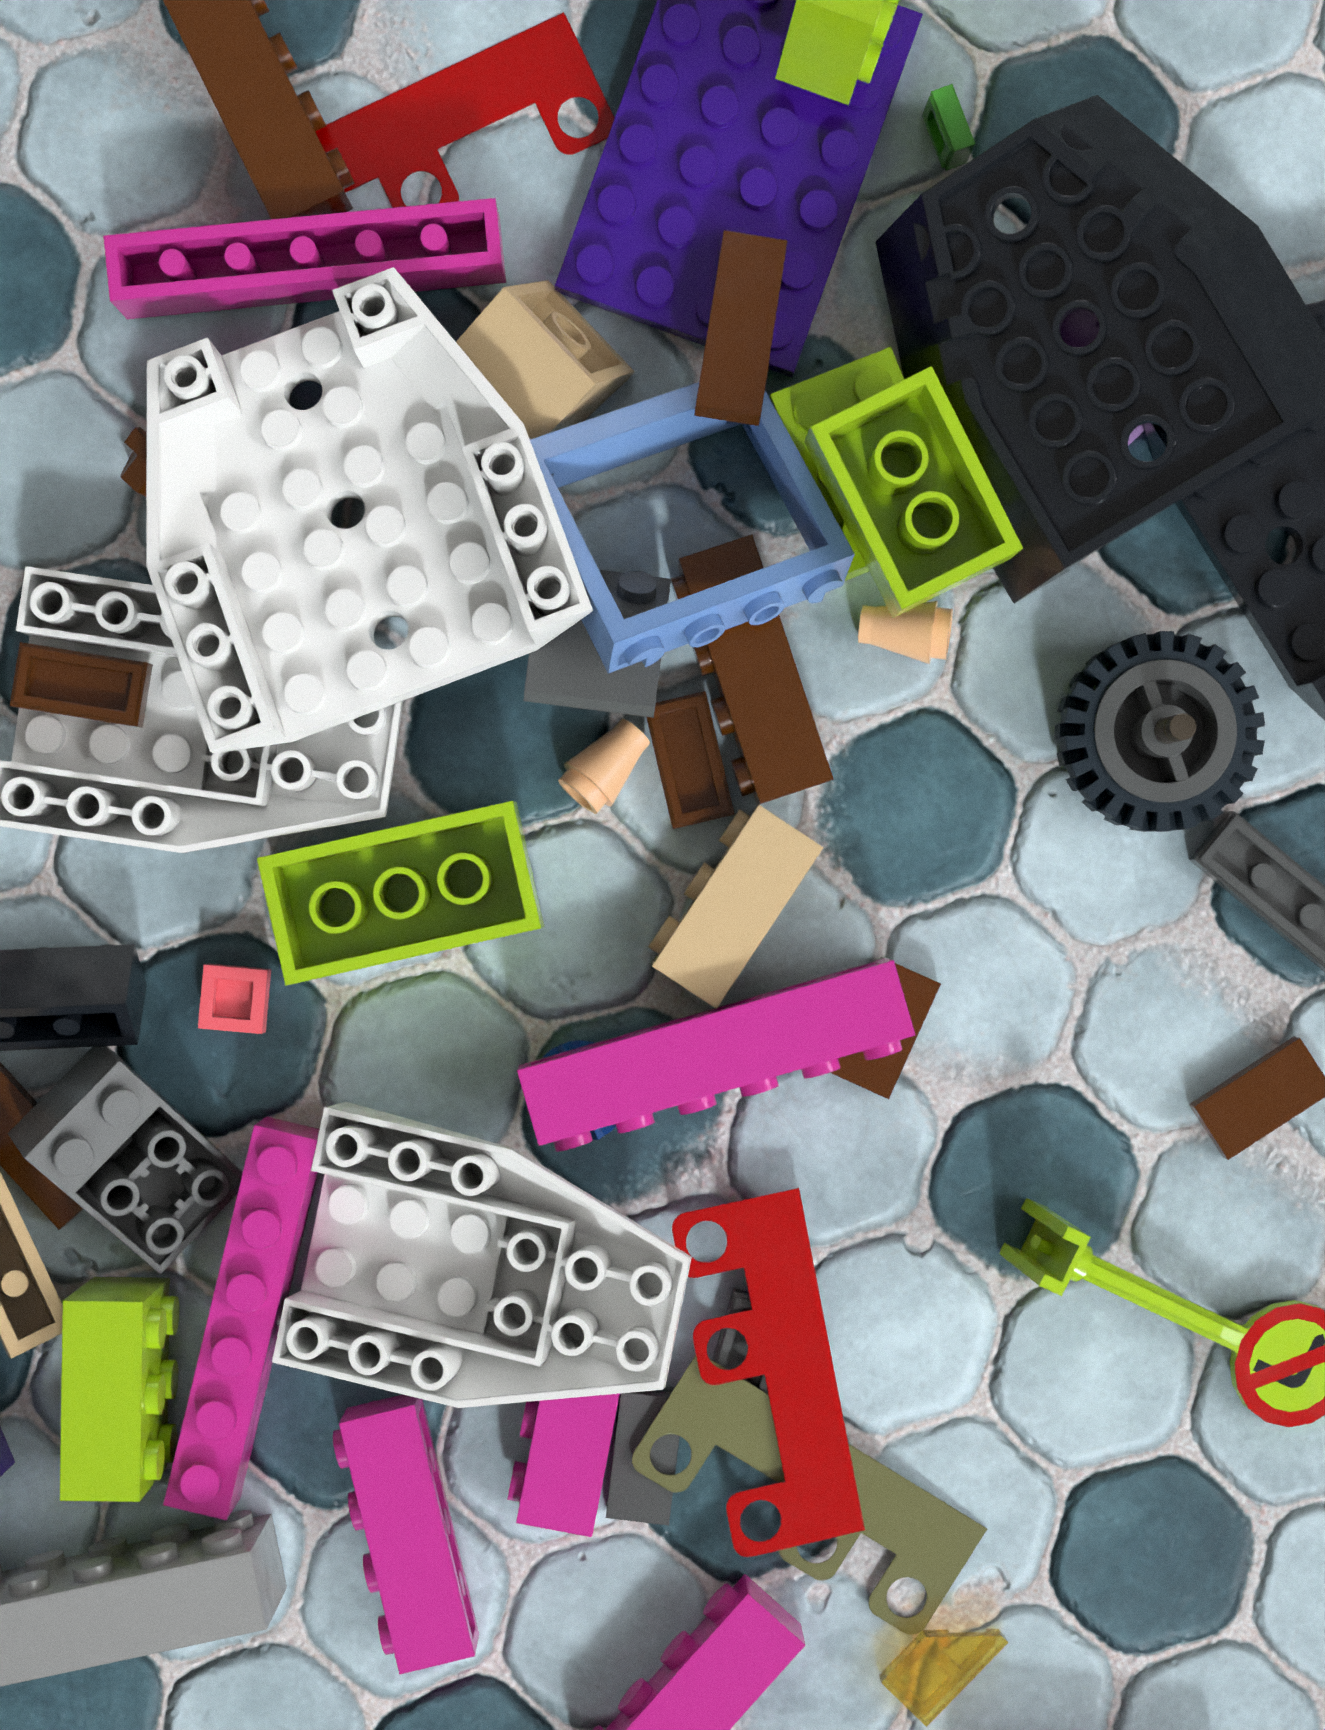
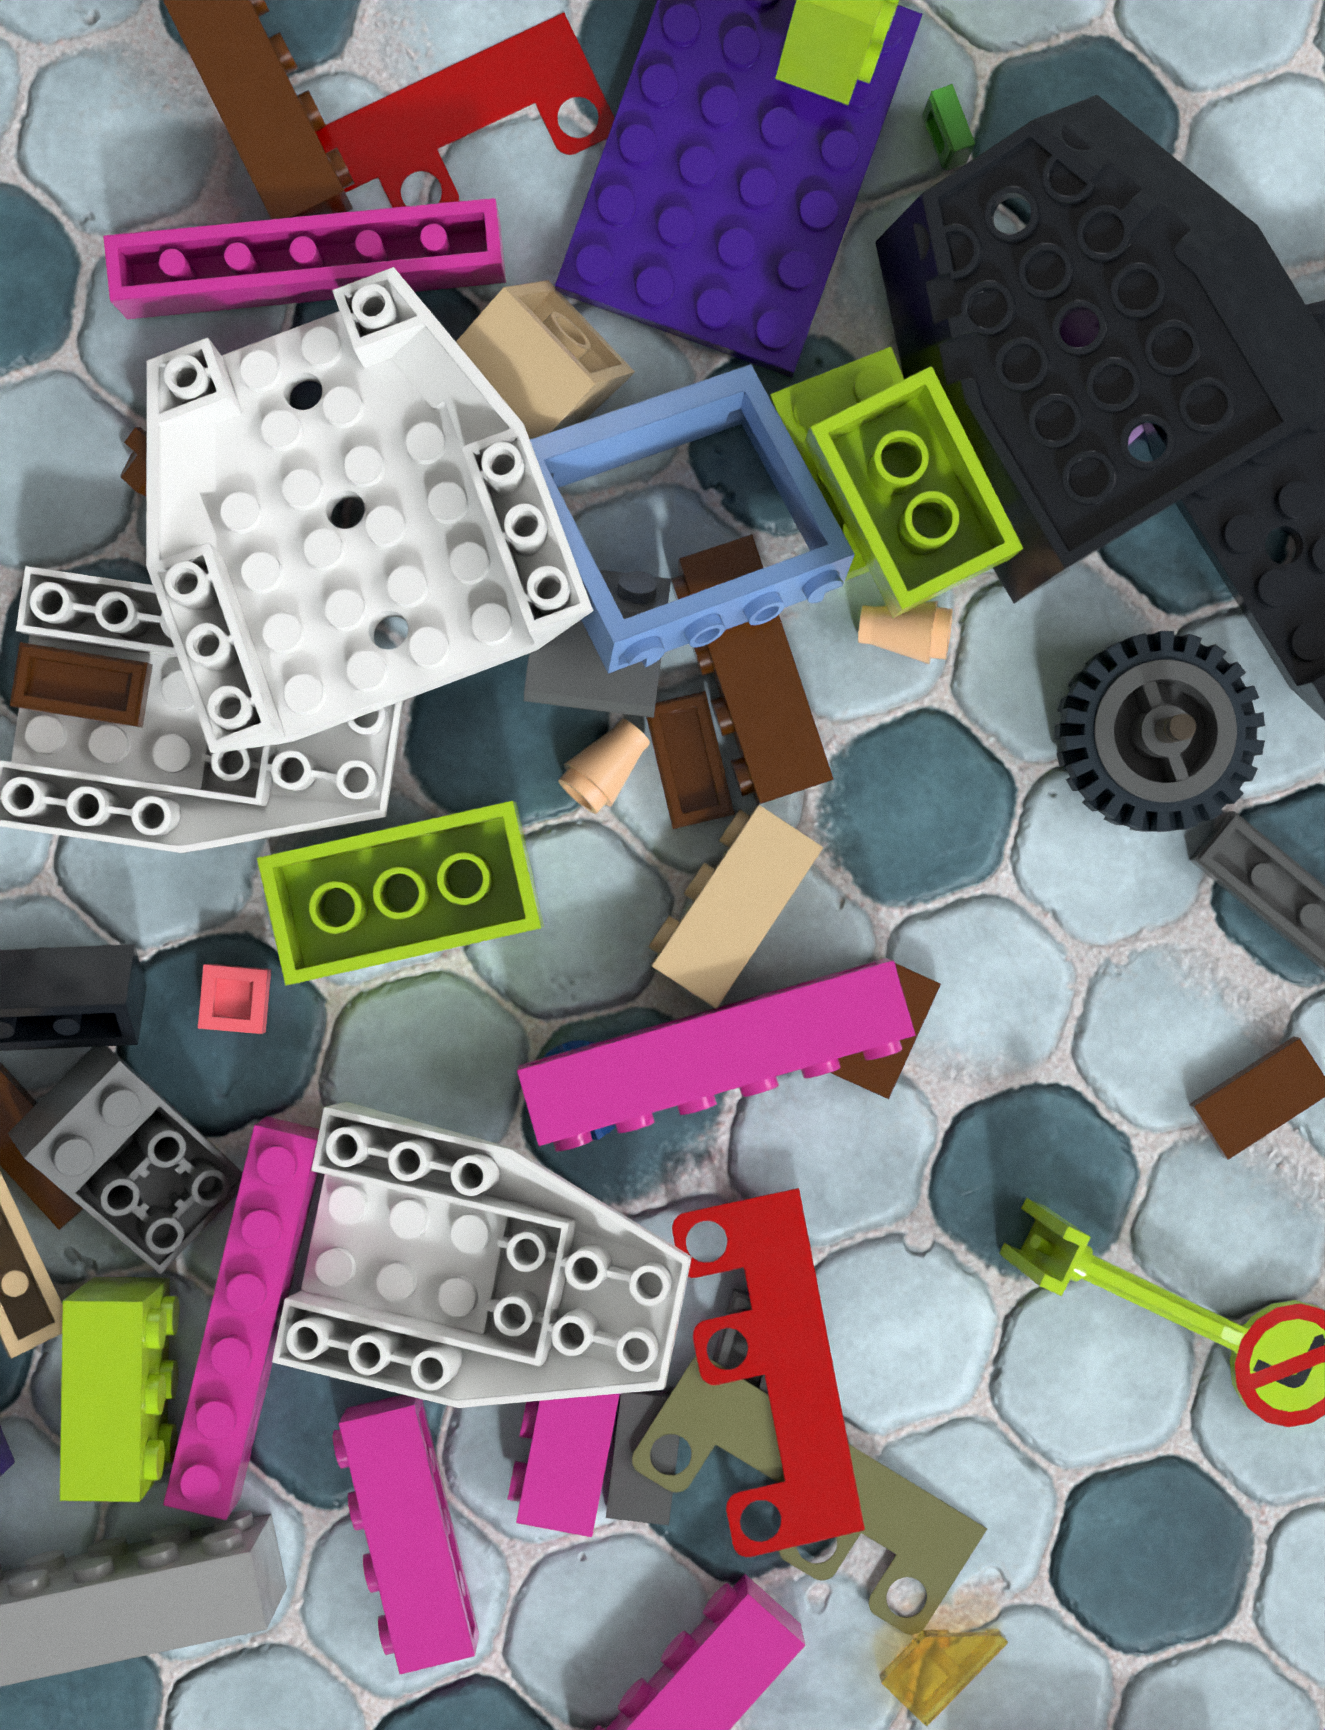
(741, 328): reddish brown tile -> none

